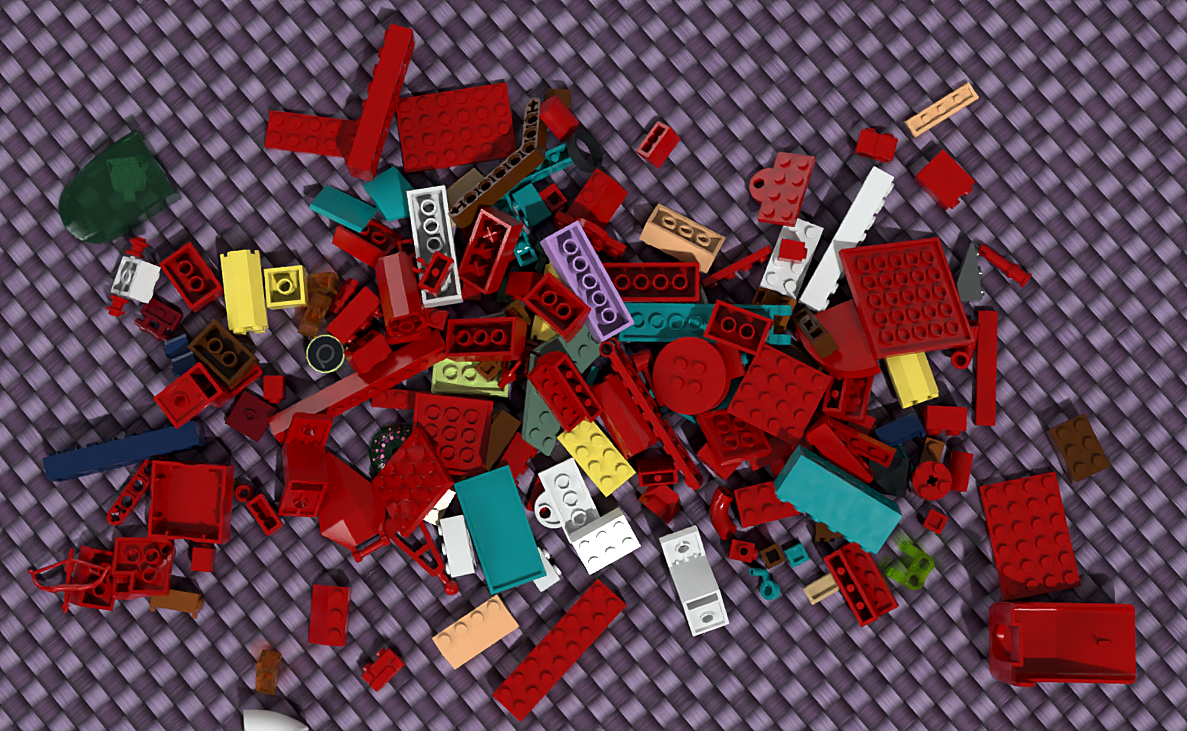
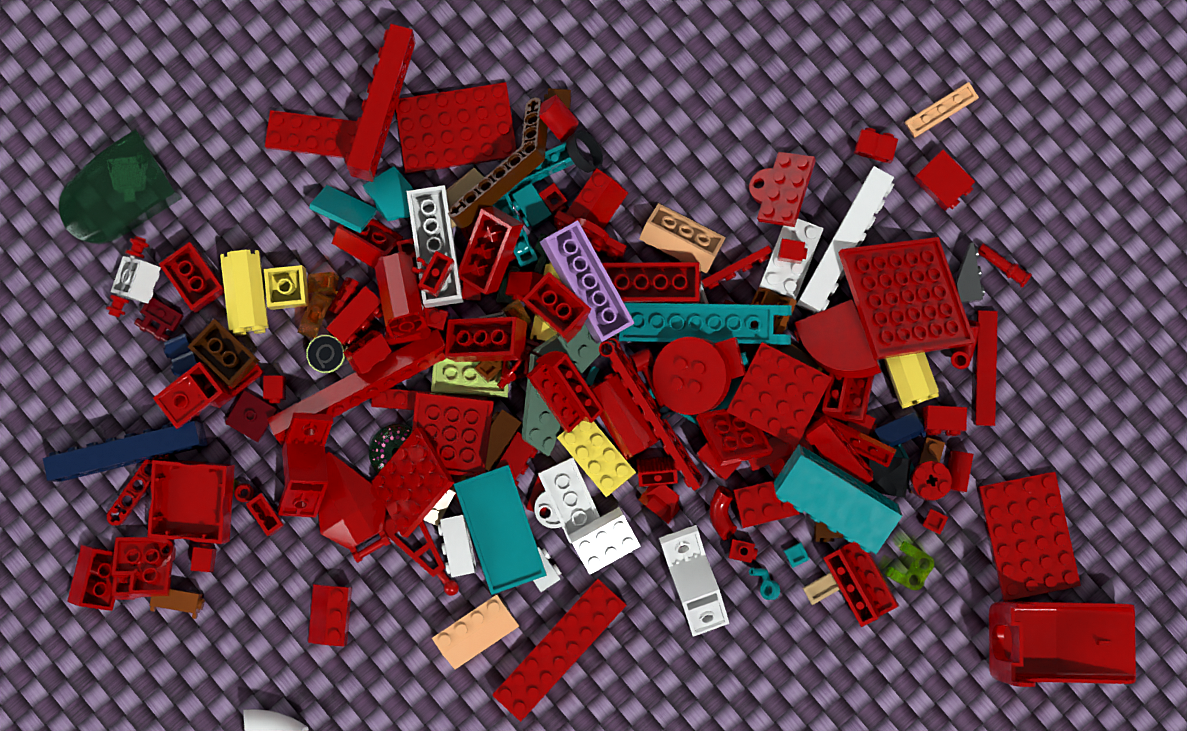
(69, 568): red piece -> none
(268, 672): clear orange slope -> none
(383, 669): red brick -> none
(658, 144): red brick -> none
(738, 328): red slope -> none
(772, 555): reddish brown brick -> none
(815, 332): reddish brown slope -> none
(1077, 448): reddish brown brick -> none

